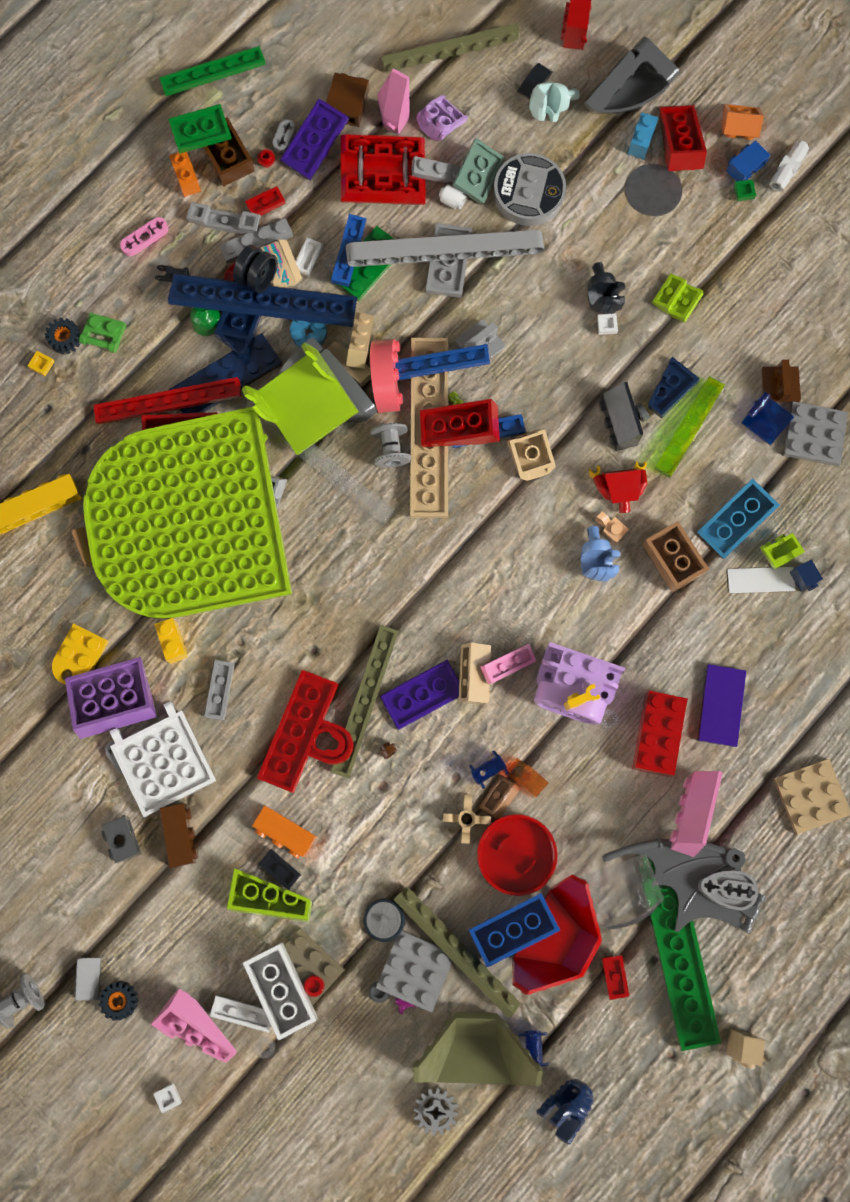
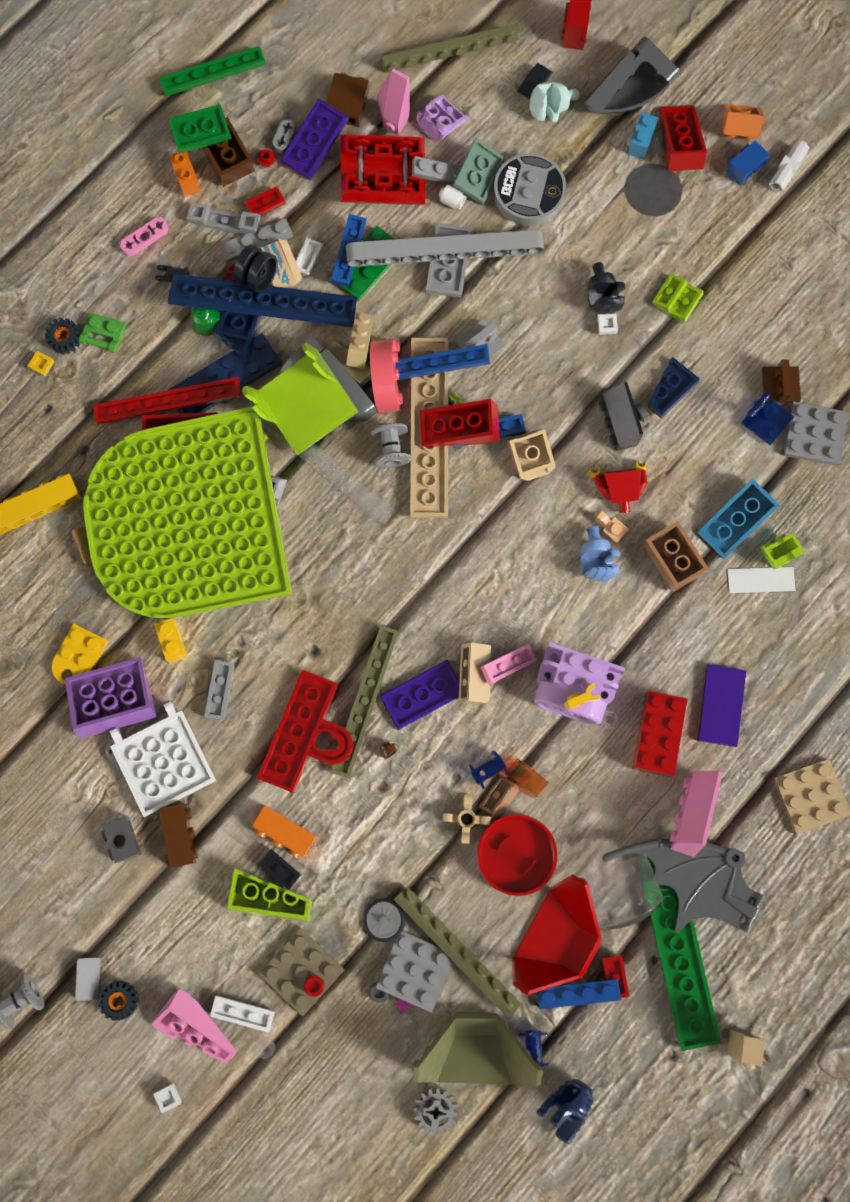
(280, 991): white brick -> none
(299, 335): dark azure plate -> none
(514, 930): blue brick -> none
(579, 994): none -> blue plate
(689, 427): clear neon green plate -> none
(733, 878): light grey piece -> none
(745, 190): green plate -> none
(806, 576): dark blue brick -> none

